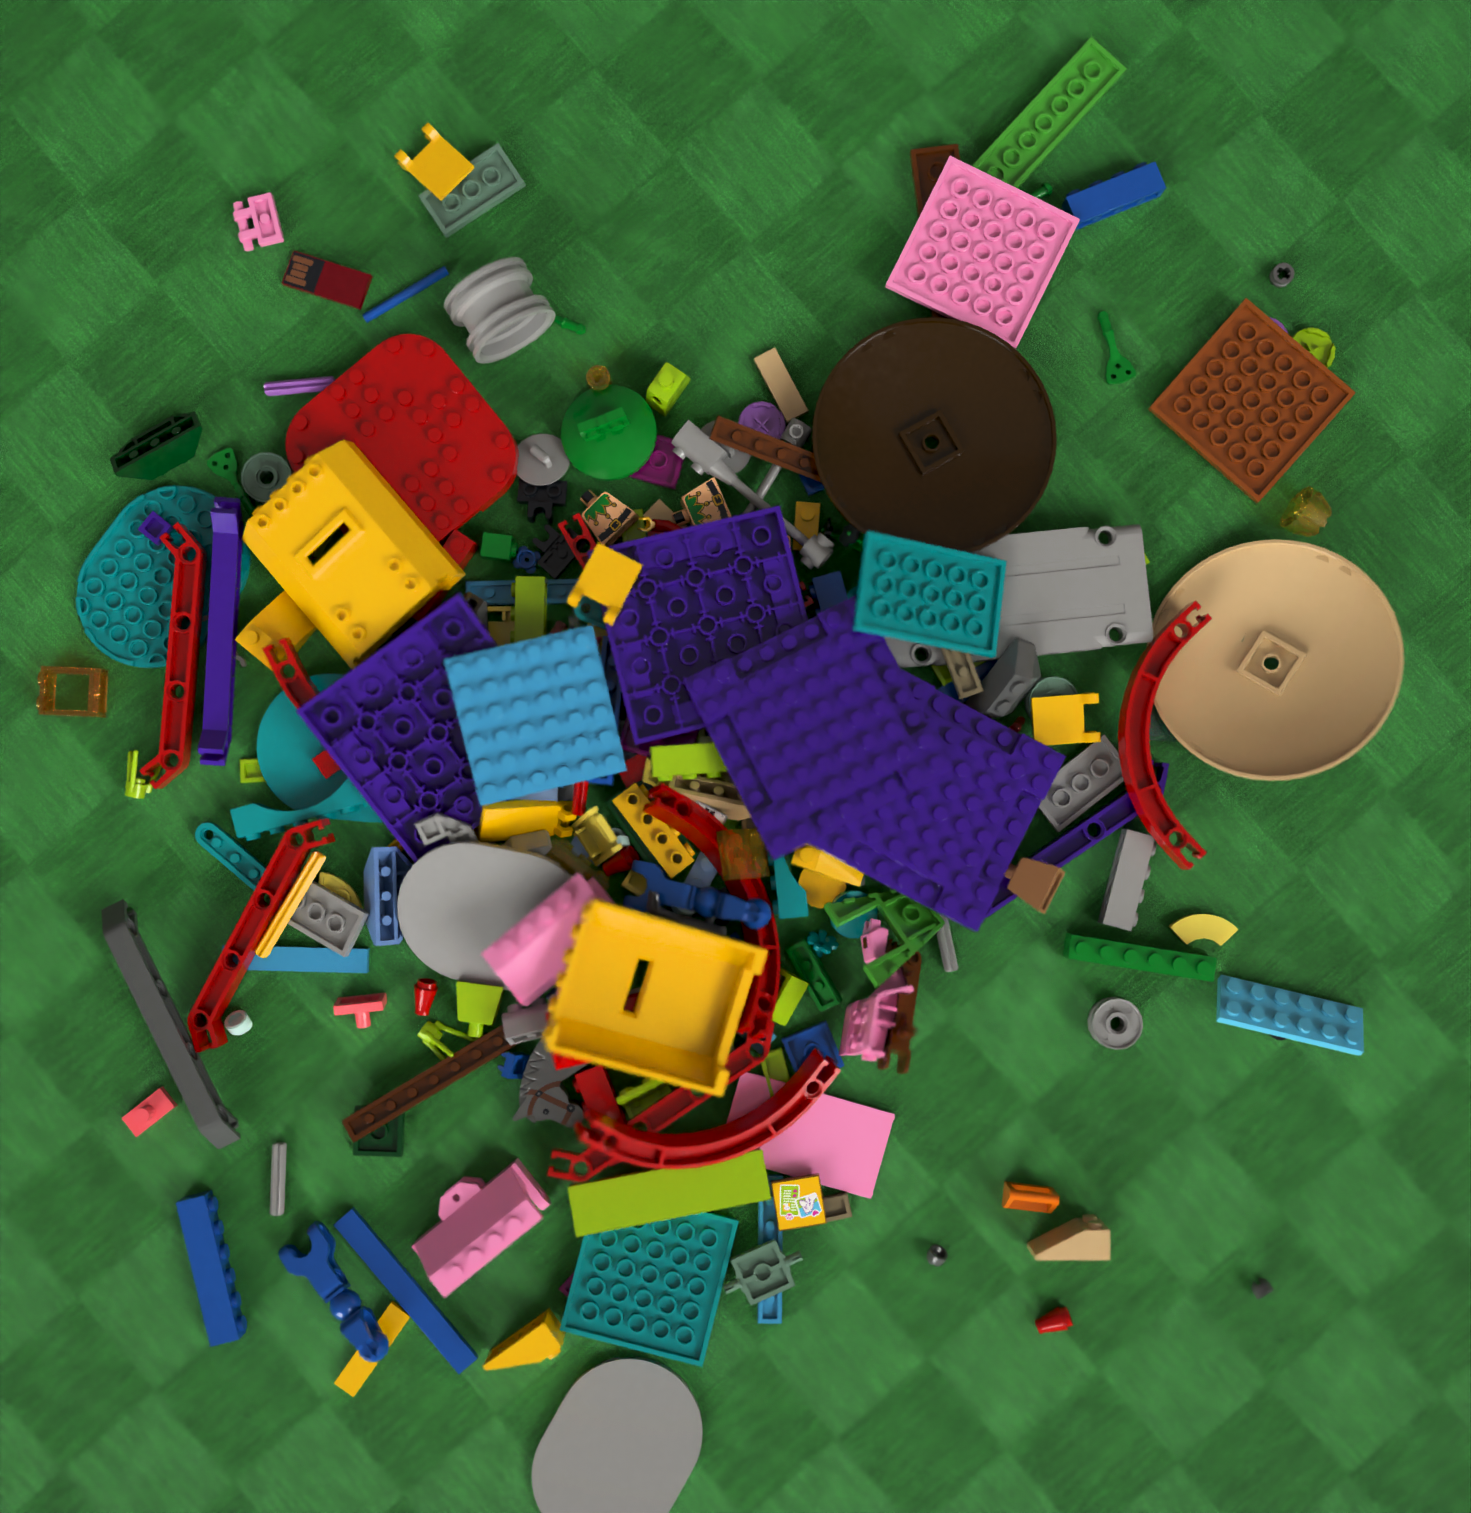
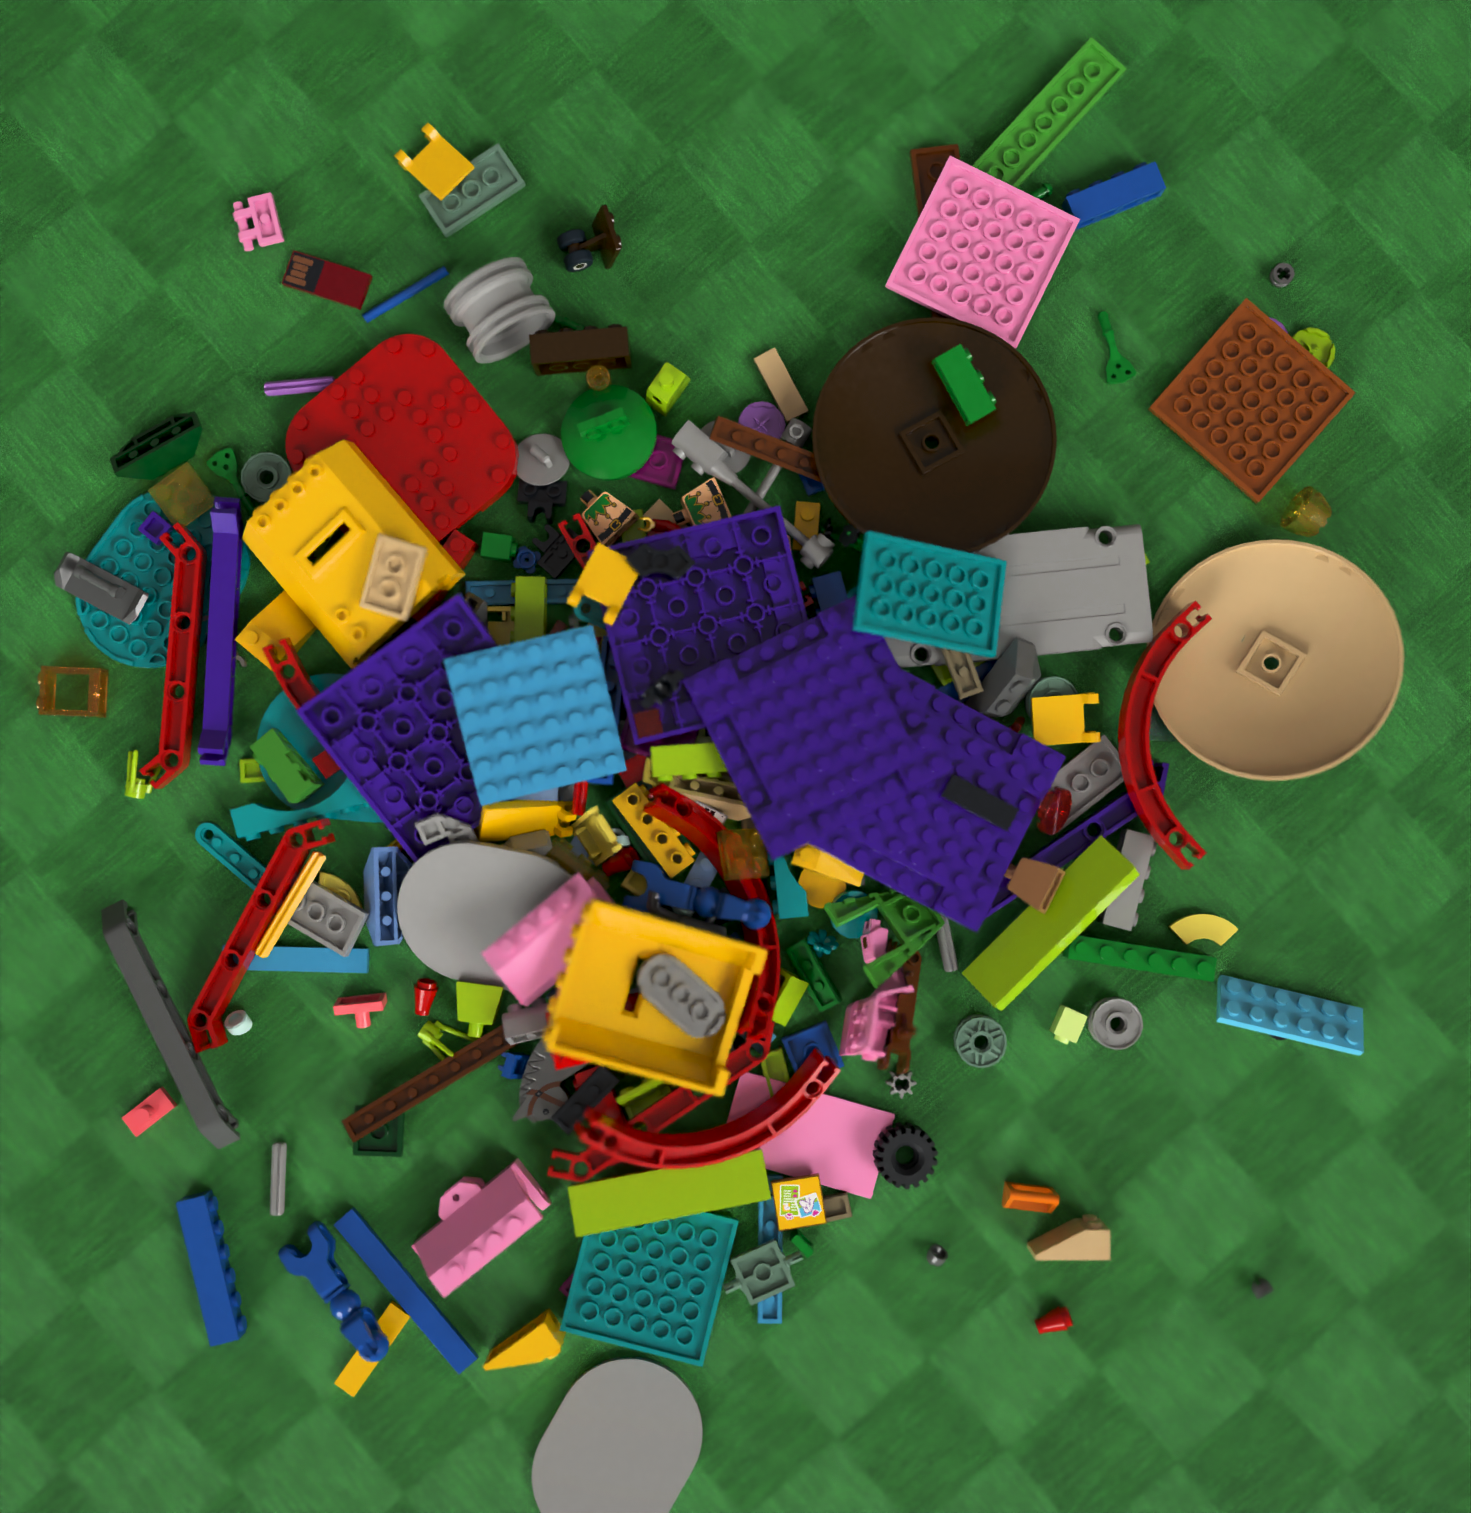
(99, 588): none -> dark grey piece
(182, 495): none -> clear yellow plate
(286, 766): none -> bright green wedge
(393, 577): none -> tan tile
(580, 249): none -> dark brown plate
(580, 349): none -> dark brown brick
(586, 1096): none -> black tile
(648, 723): none -> clear red tile
(650, 561): none -> black tile
(661, 689): none -> black plate
(681, 995): none -> light grey tile
(802, 1243): none -> green tile
(901, 1090): none -> light grey gear
(917, 1167): none -> black tyre
(964, 384): none -> green brick
(979, 802): none -> black tile
(990, 1051): none -> sand green wheel
(1039, 938): none -> lime tile
(1054, 810): none -> clear red tile
(1068, 1024): none -> yellowish green brick

